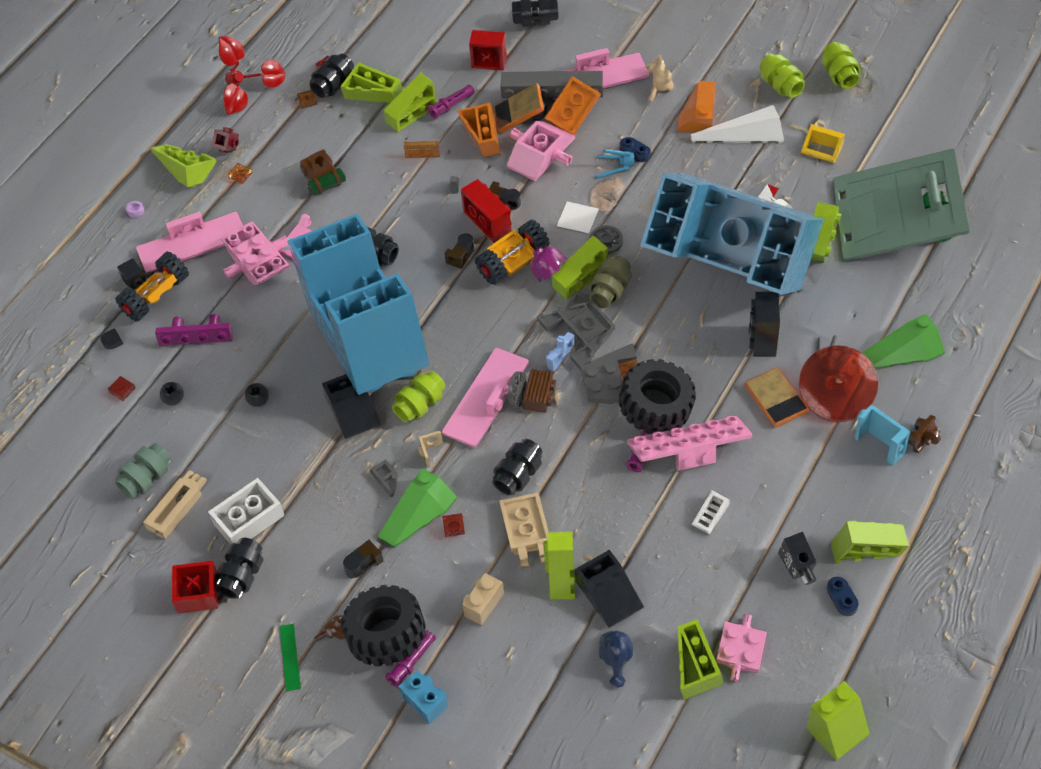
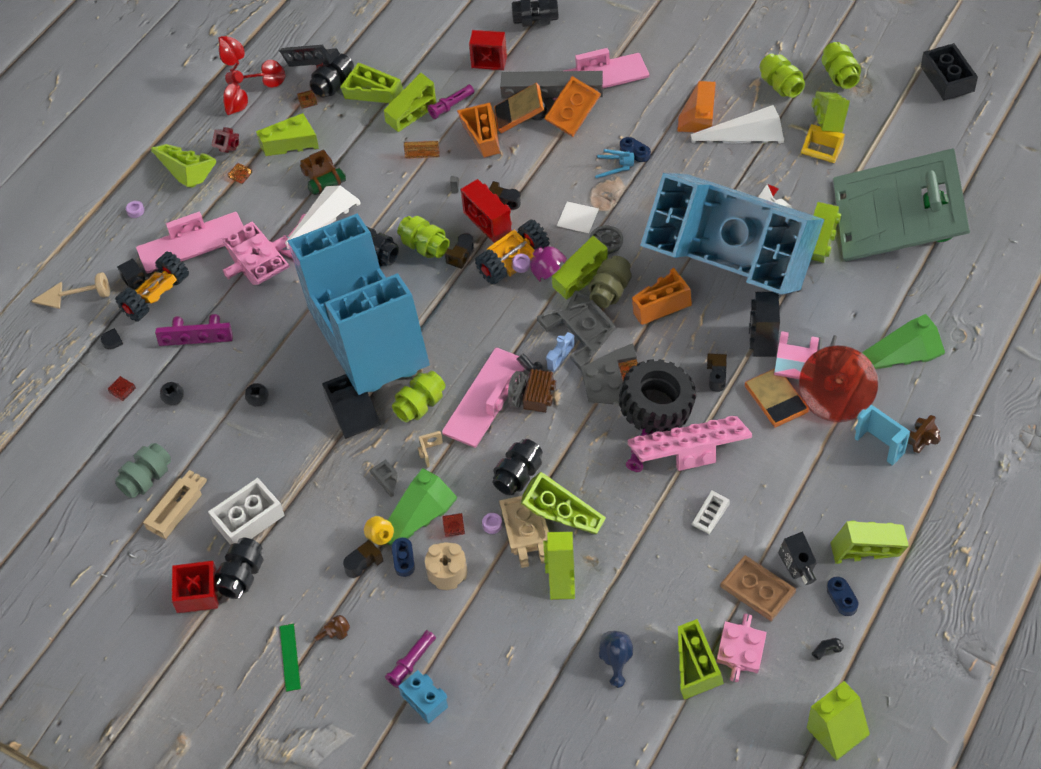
(53, 296): none -> tan piece
(287, 135): none -> lime wedge
(309, 55): none -> black fence
(325, 210): none -> white wedge
(378, 530): none -> yellow head
(385, 645): black tyre -> none
(404, 558): none -> dark blue plate
(423, 237): none -> lime piece
(446, 565): none -> tan brick
(483, 598): tan brick -> none
(492, 523): none -> lavender tile
(521, 263): none -> lavender tile
(527, 364): none -> black arm
(539, 149): bright pink slope -> none
(556, 503): none -> lime wedge
(608, 588): black slope -> none
(661, 77): tan animal -> none
(662, 298): none -> orange wedge
(717, 377): none -> black leg
(758, 588): none -> medium nougat tile
(792, 358): none -> bright pink flag
(825, 645): none -> black arm
(830, 110): none -> lime wedge
(949, 71): none -> black brick

